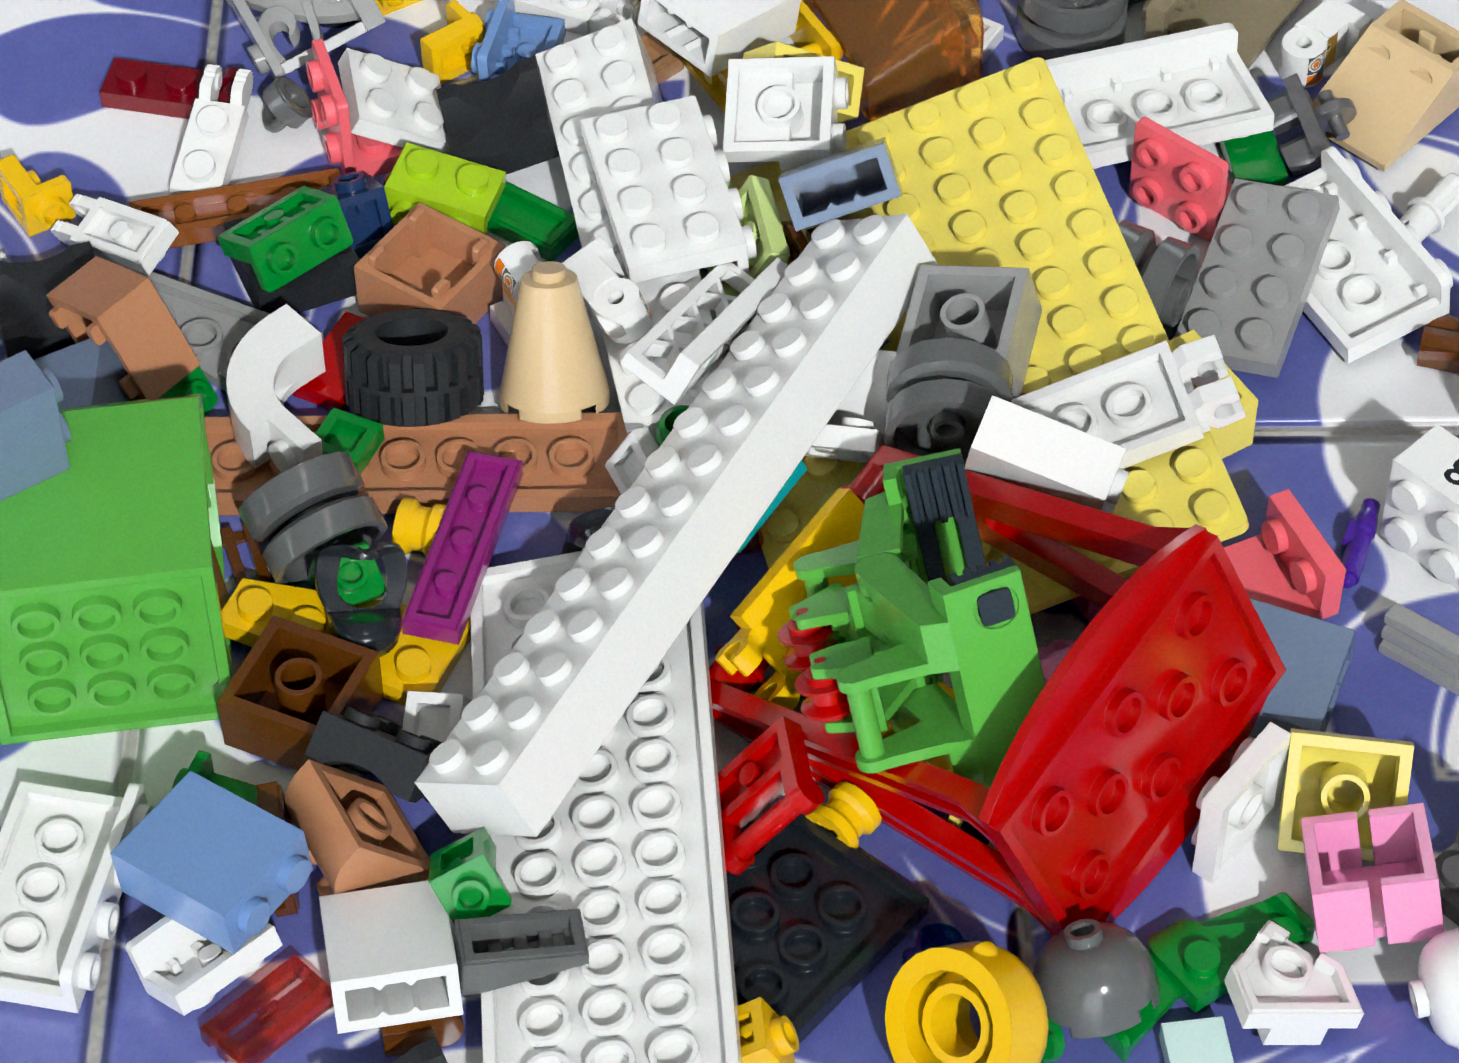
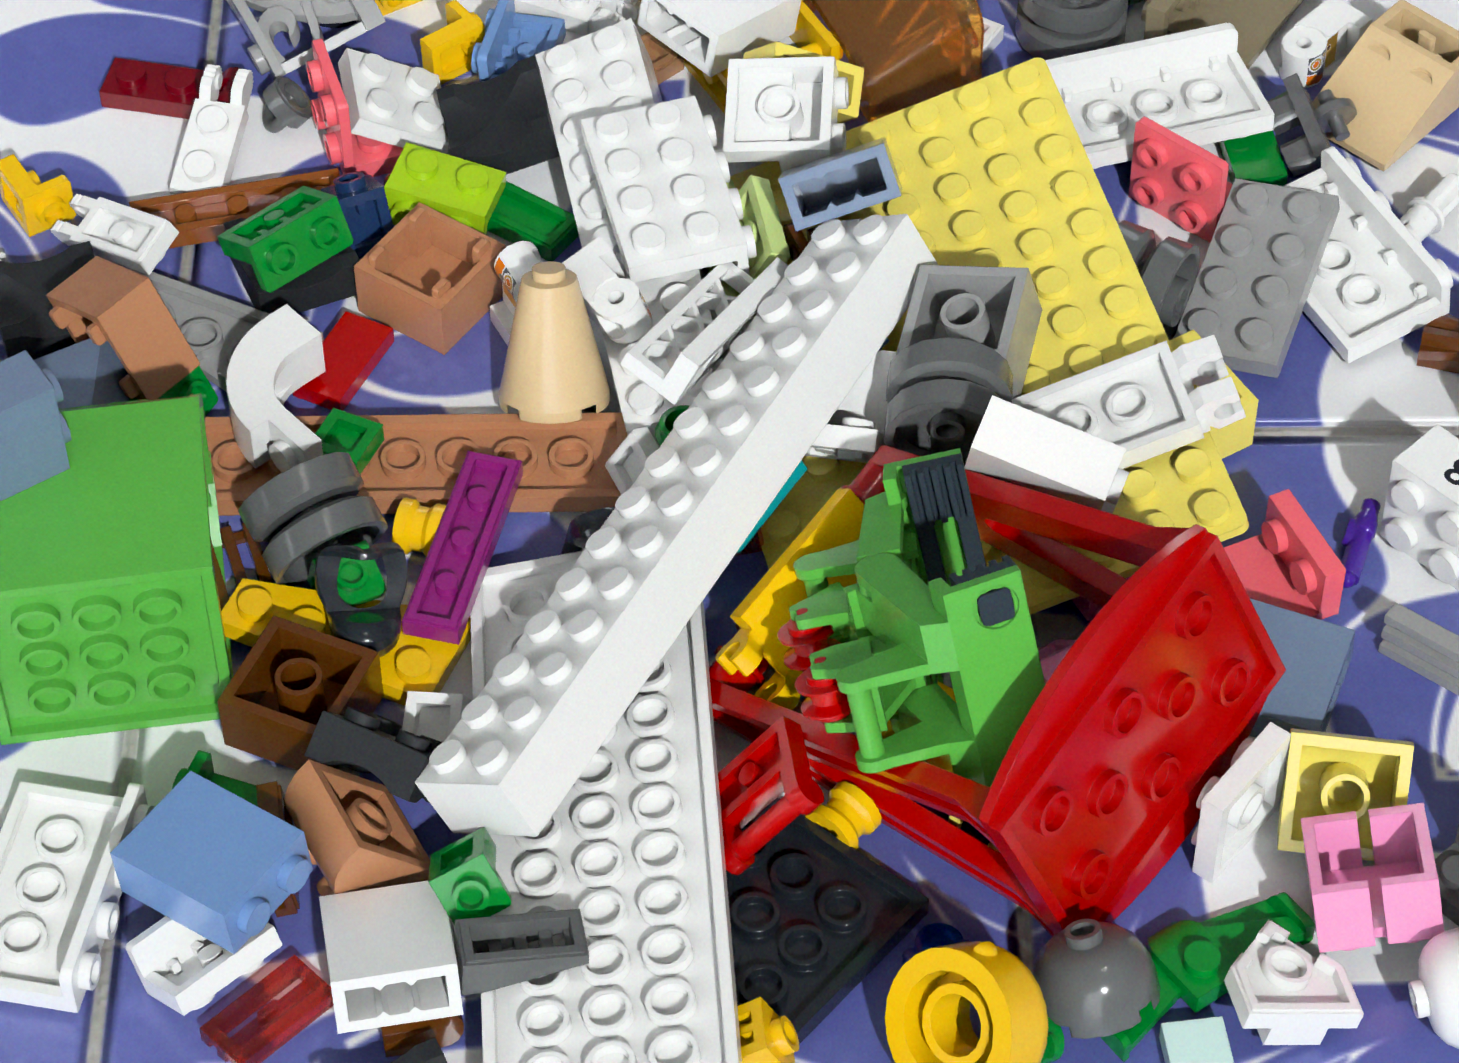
(413, 367): black tyre -> none

